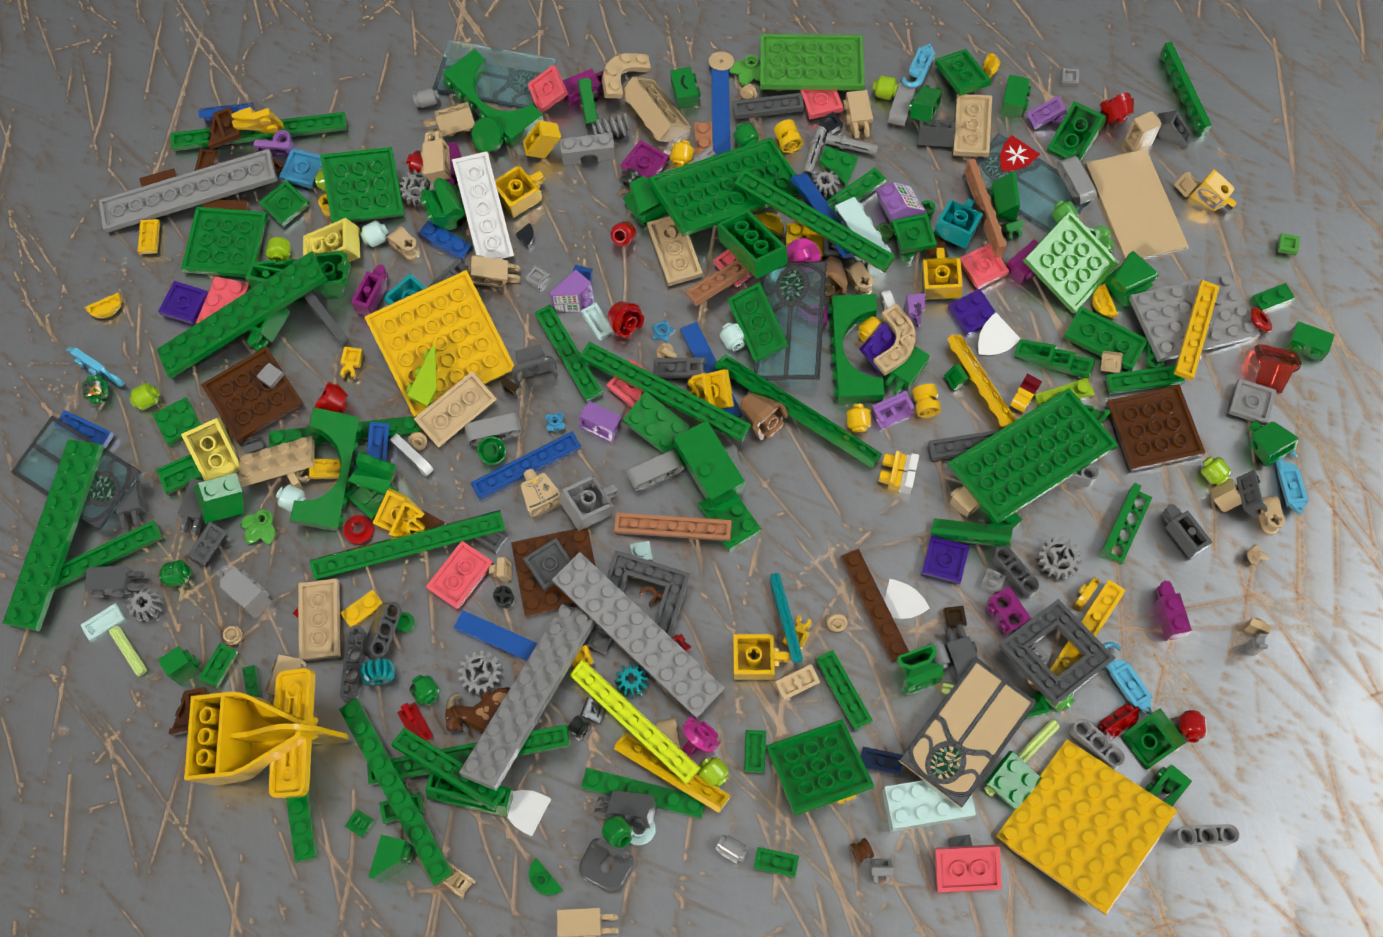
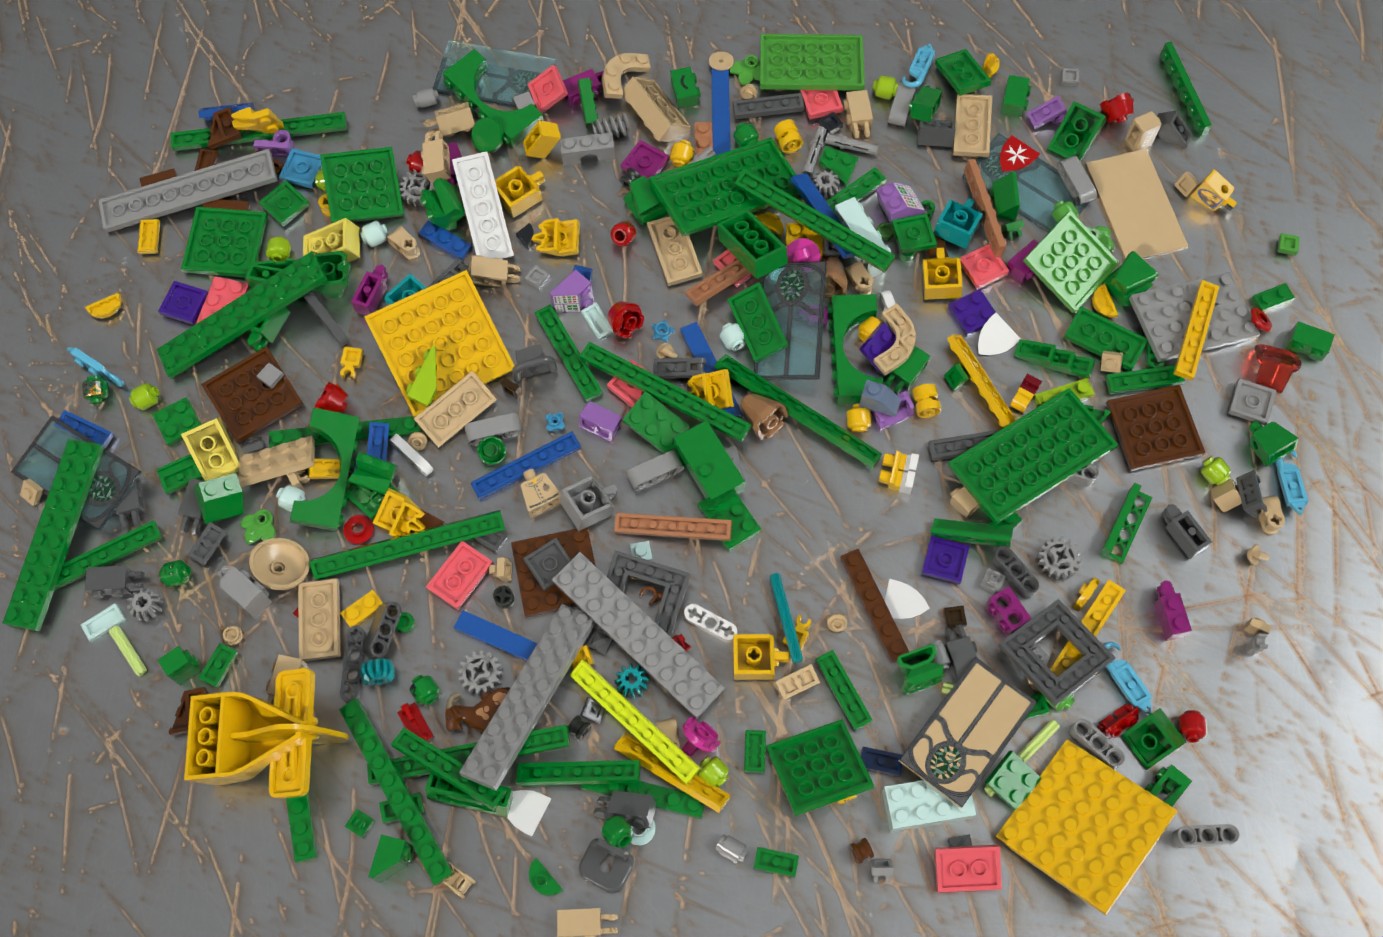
(31, 492): none -> tan plate
(252, 681): green piece -> none
(279, 555): none -> tan dish
(523, 100): none -> light grey tile
(558, 237): none -> yellow plate
(578, 772): none -> green plate
(695, 621): none -> white beam
(879, 398): none -> sand blue slope
(914, 306): medium lavender hinge -> none

